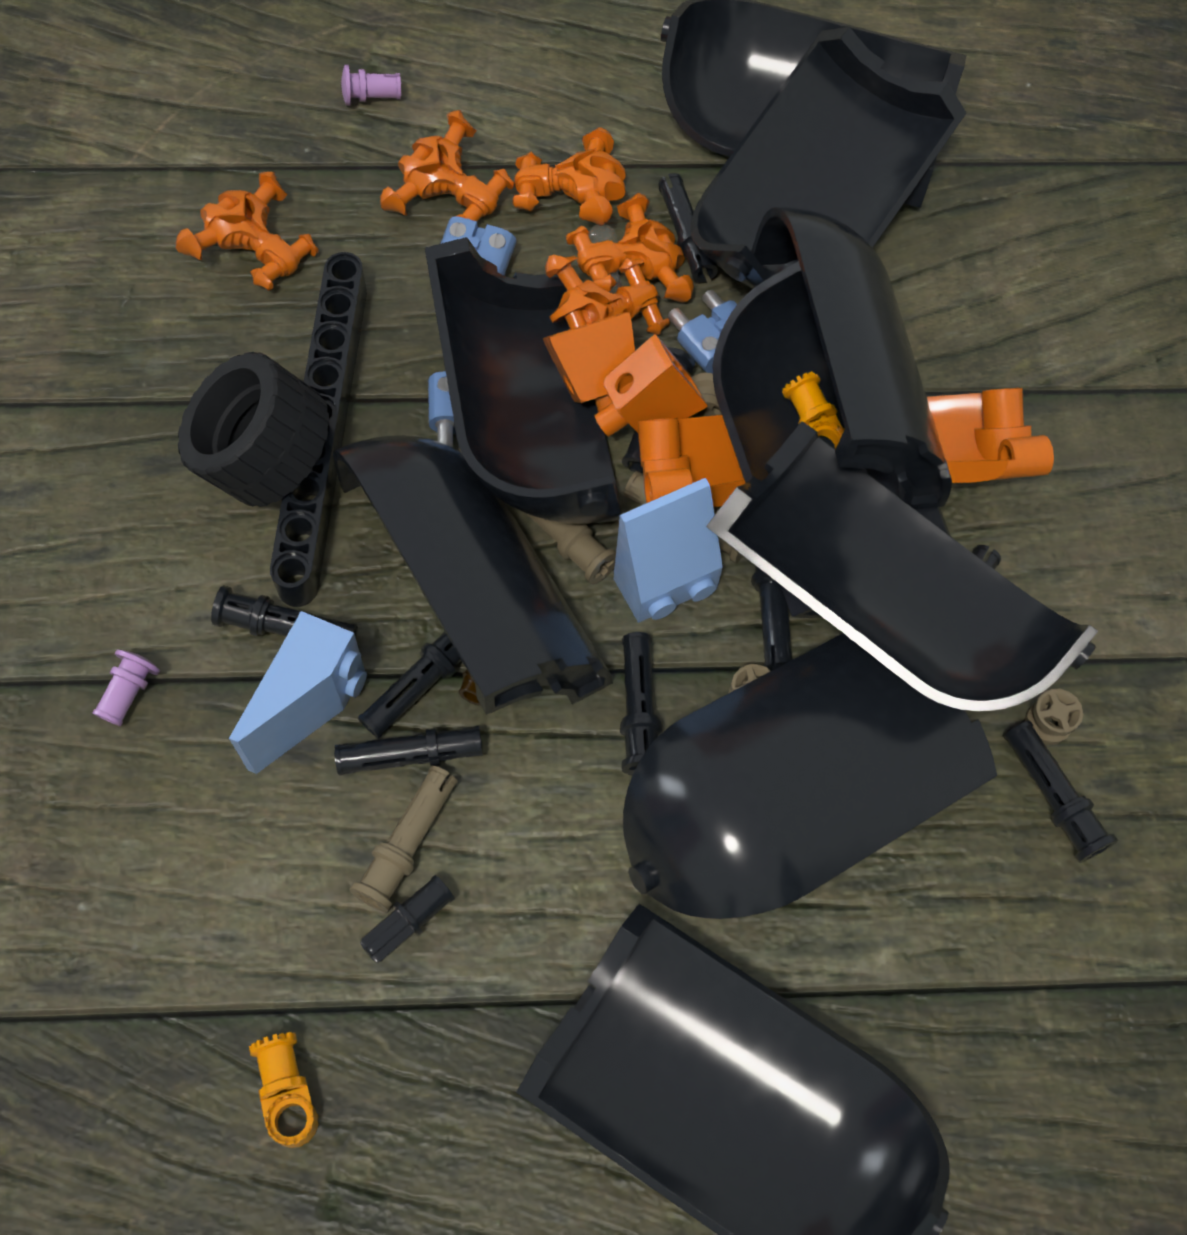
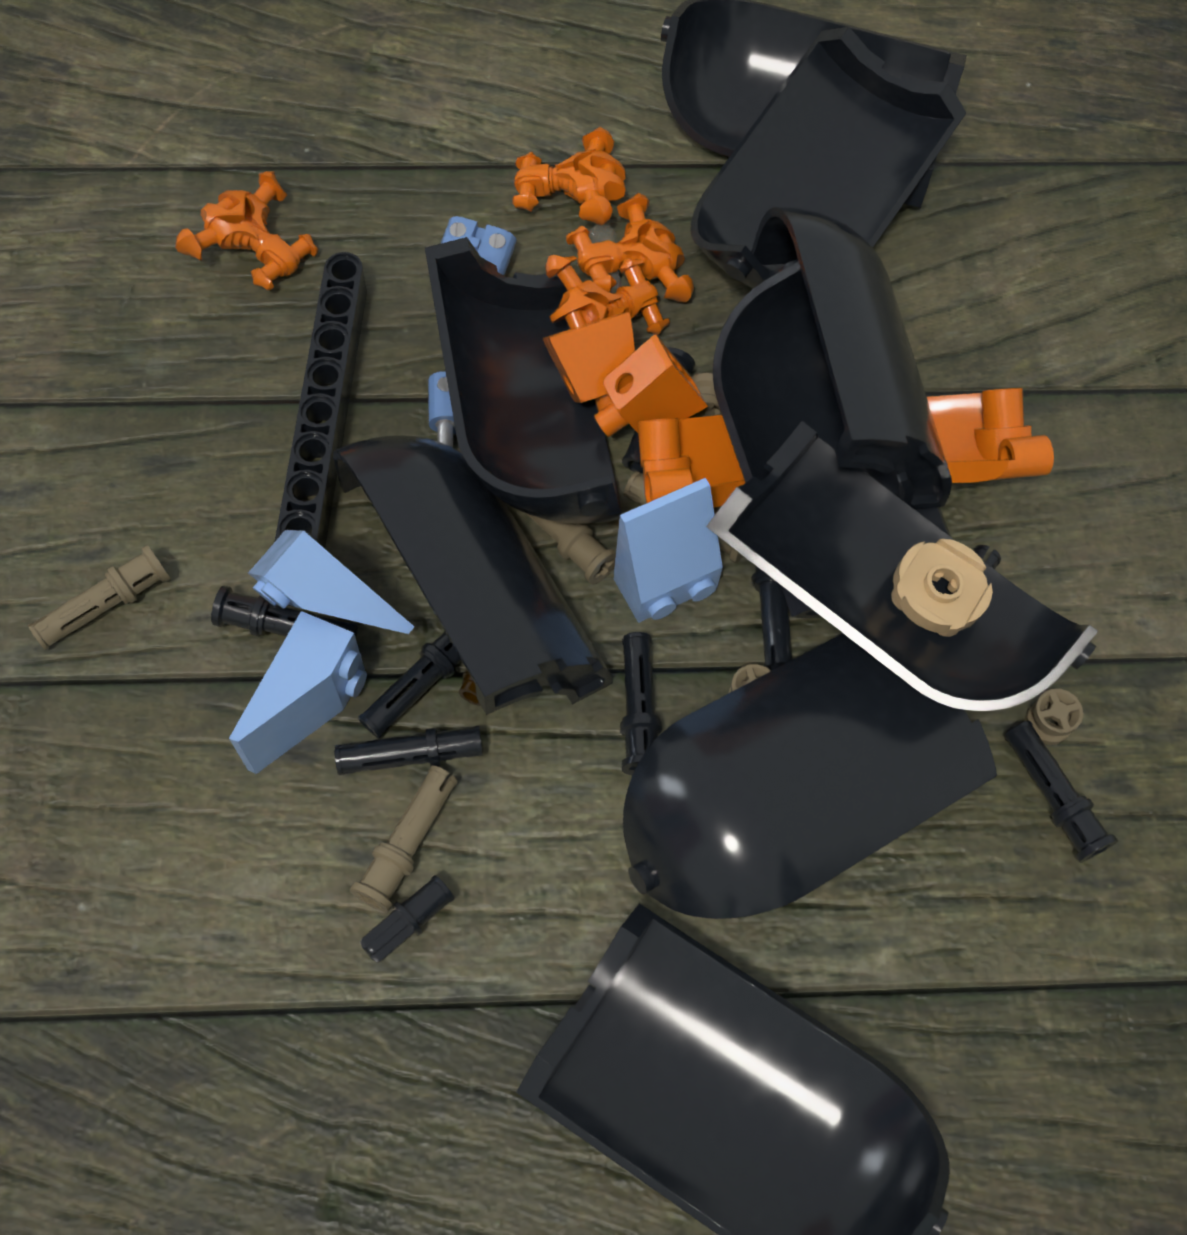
(118, 586): none -> dark tan pin
(124, 686): lavender pin -> none
(253, 429): black tyre -> none
(283, 1087): light orange connector -> none
(308, 577): none -> light blue slope
(369, 85): lavender pin -> none
(437, 171): orange piece -> none
(681, 215): black pin -> none
(702, 334): medium blue piece -> none
(814, 407): light orange connector -> none
(928, 607): none -> tan plate

